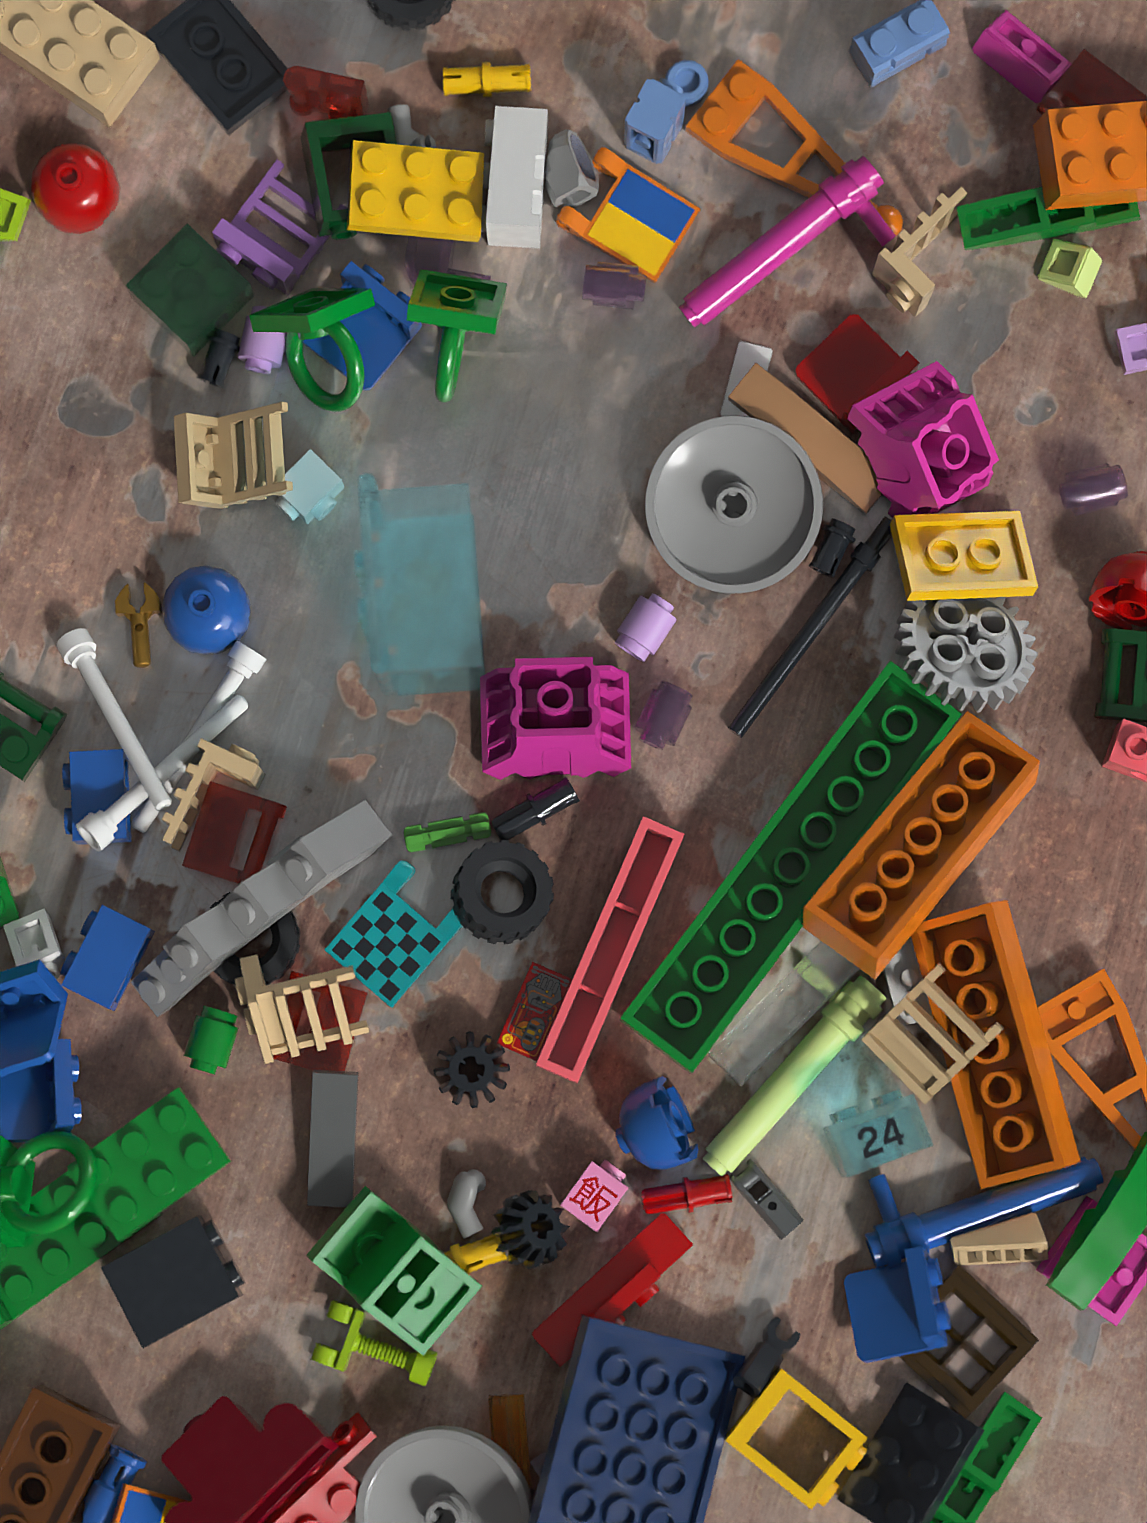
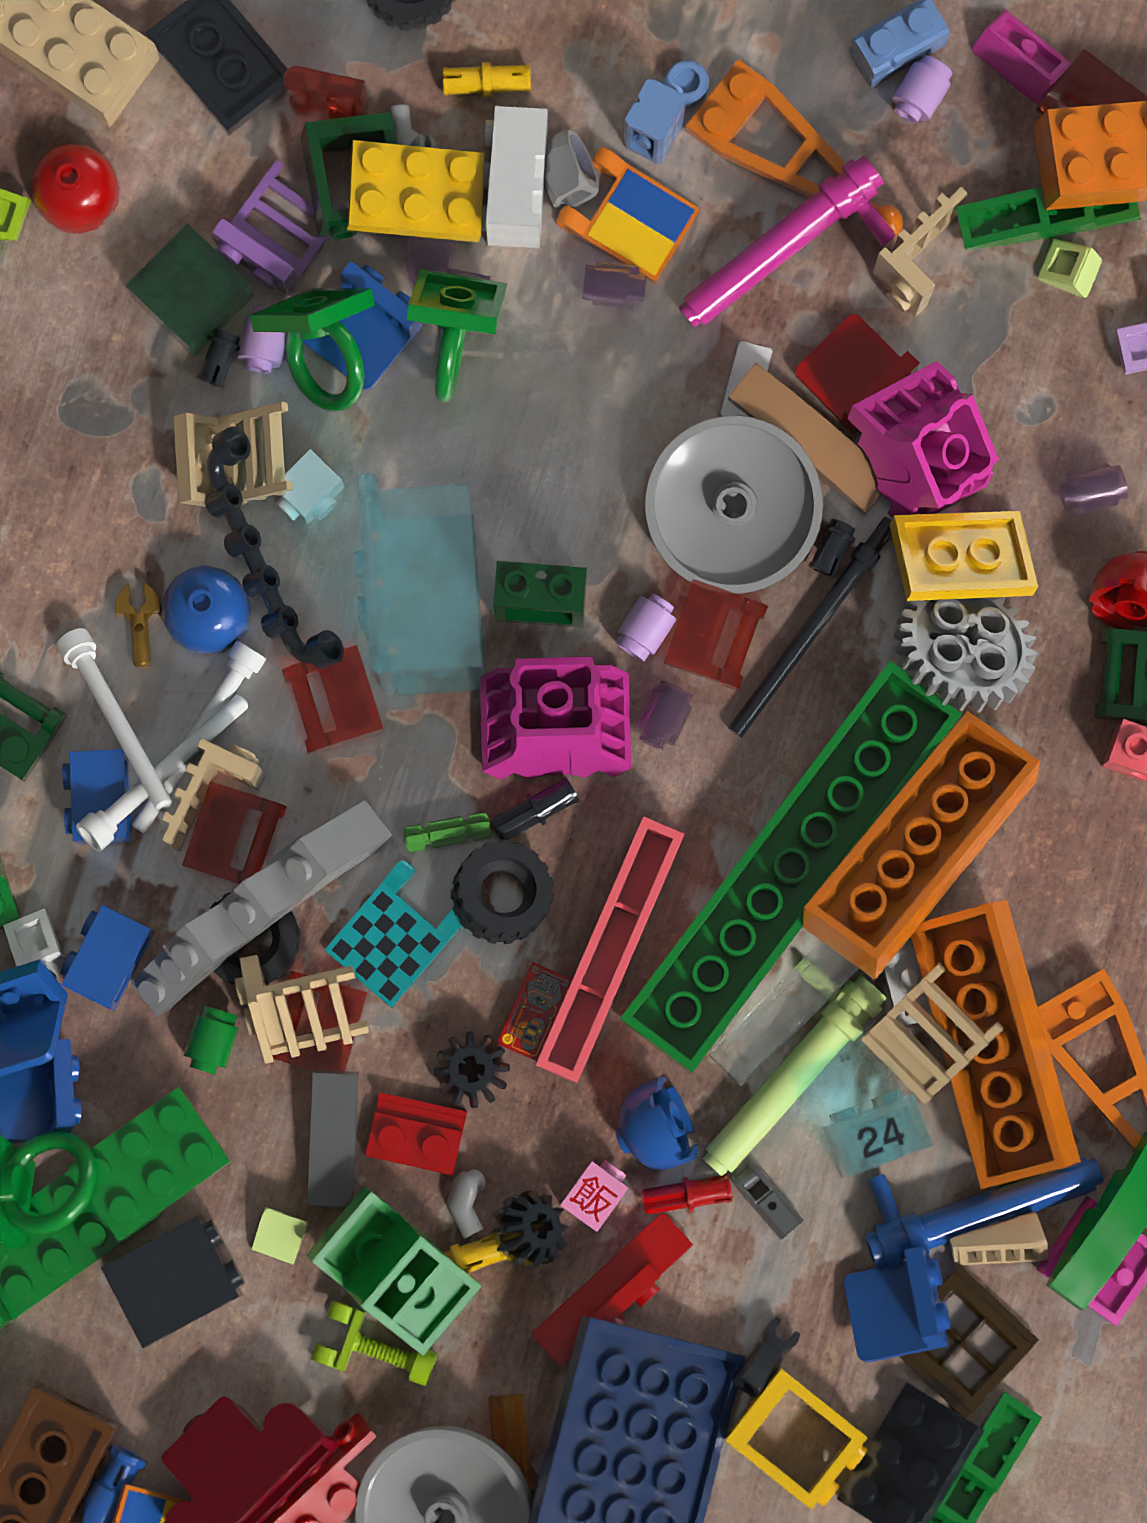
(263, 580): none -> black bar
(279, 1235): none -> yellowish green slope
(348, 699): none -> clear red plate
(416, 1133): none -> red plate
(538, 601): none -> dark green window
(702, 627): none -> clear red plate
(922, 90): none -> lavender brick

